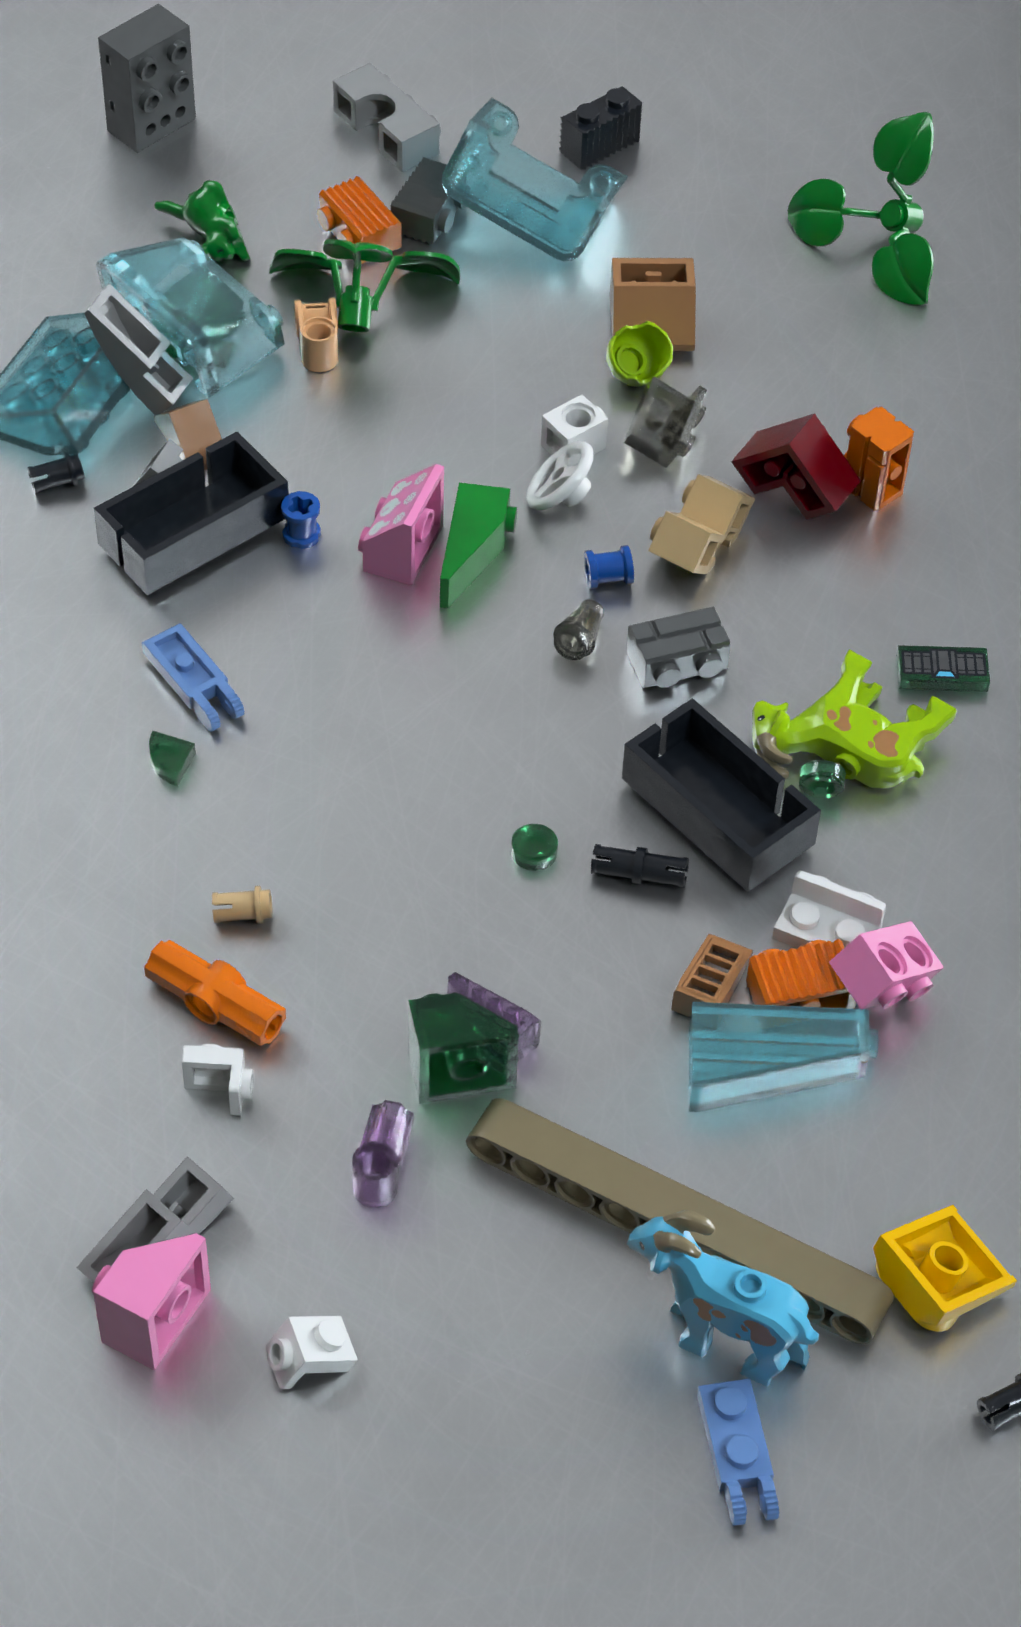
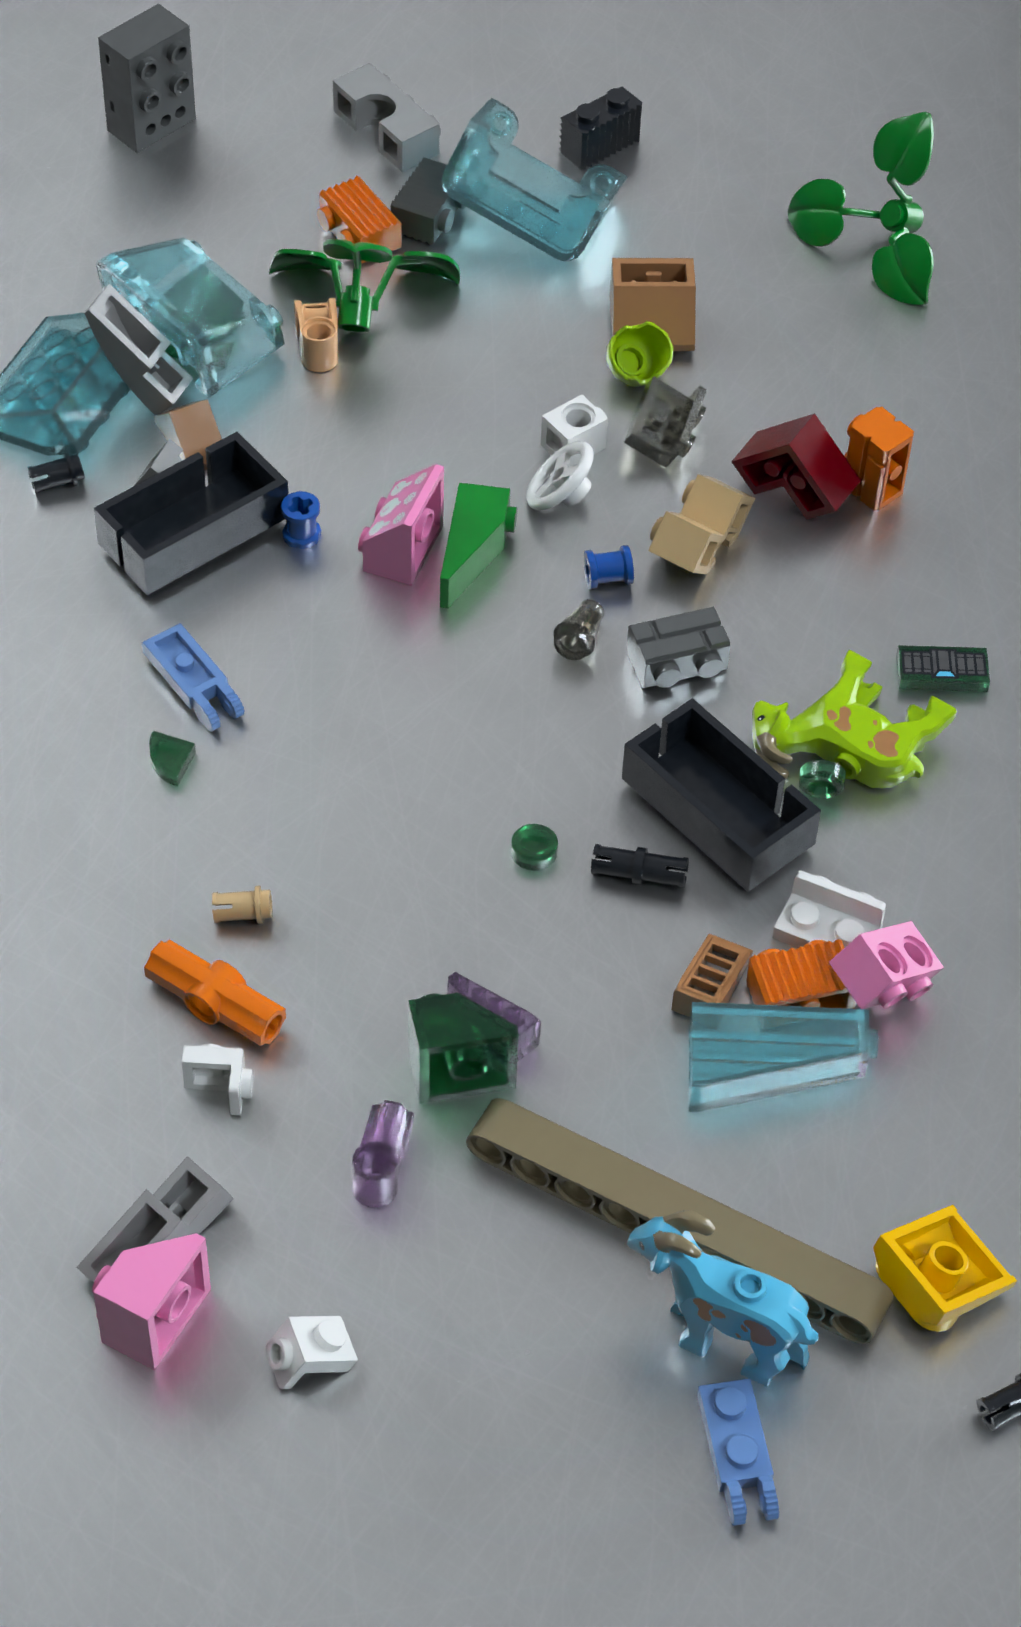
(212, 218): green animal -> none

